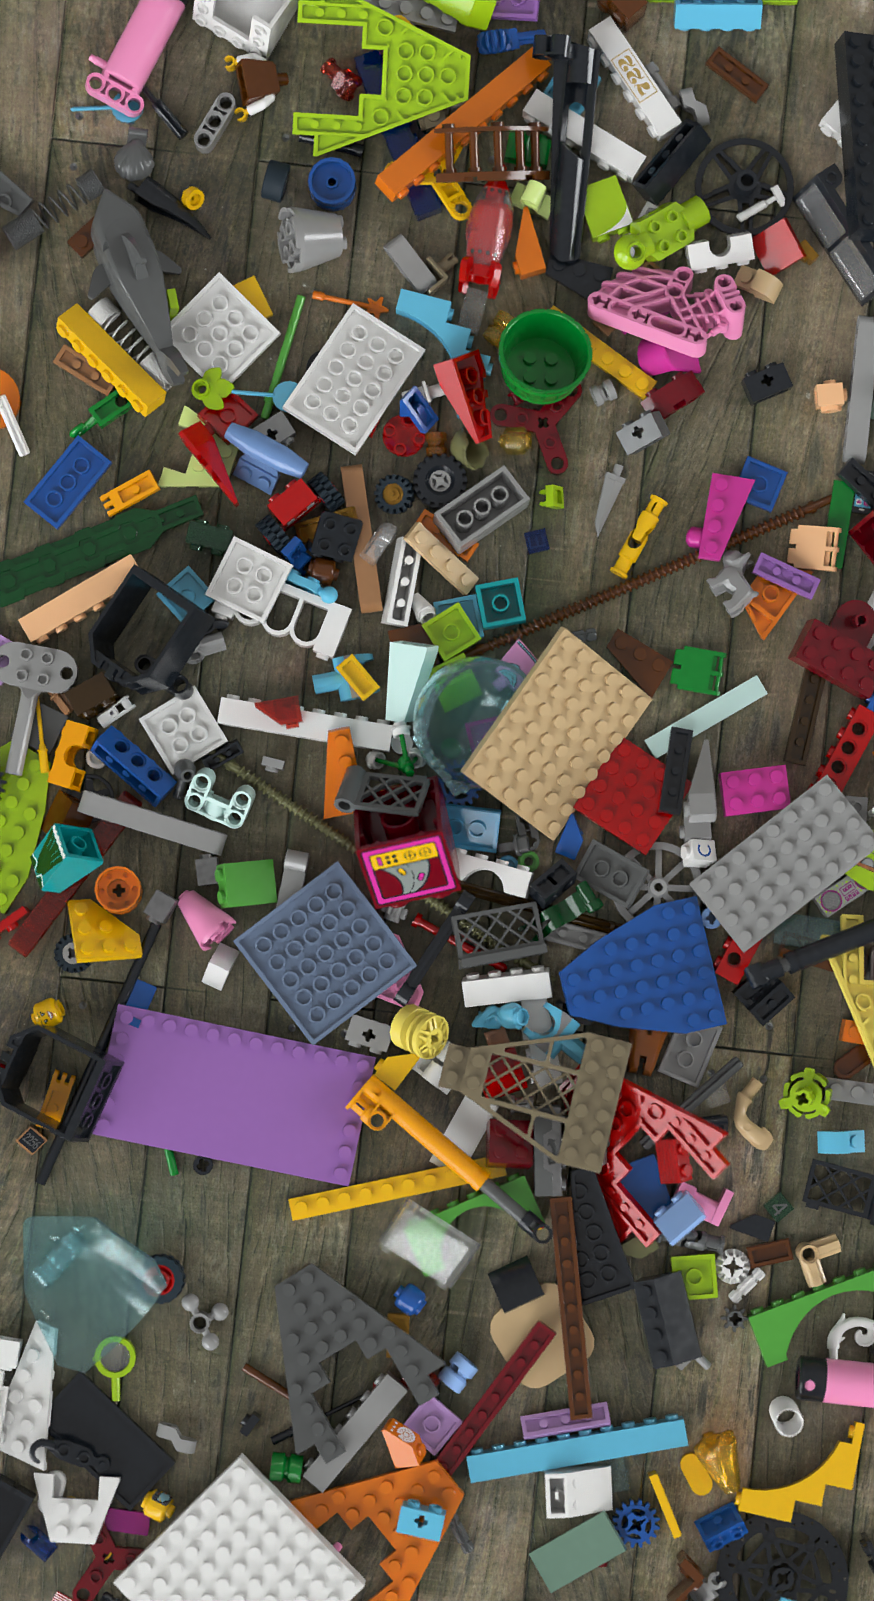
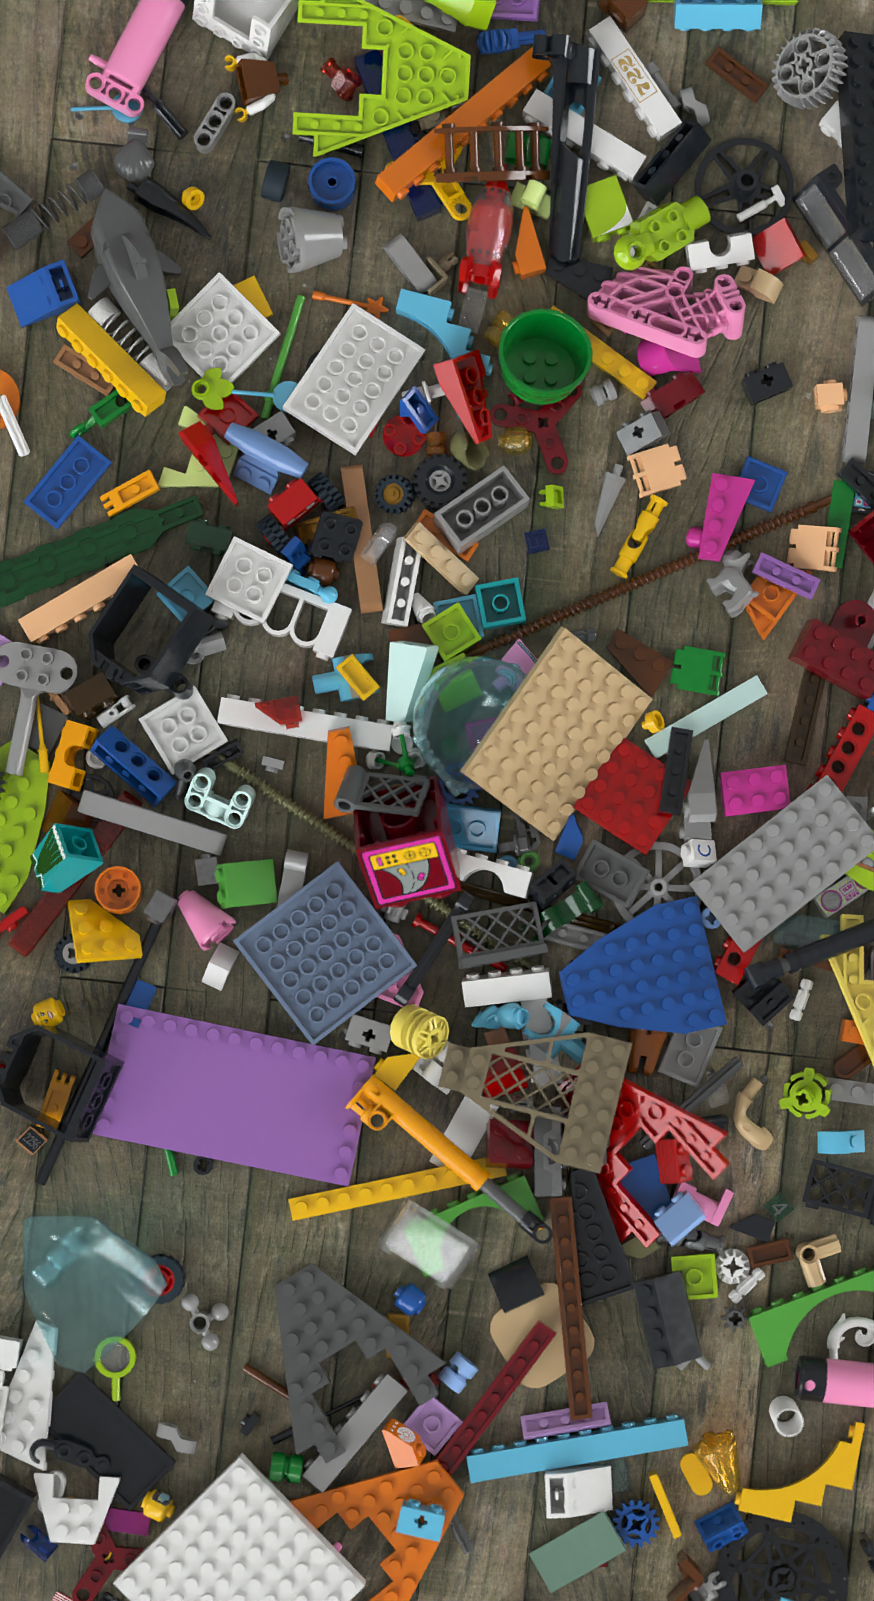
(43, 293): none -> blue slope
(653, 722): none -> yellow tile
(657, 469): none -> light nougat plate
(801, 999): none -> white axle
(809, 68): none -> light grey gear

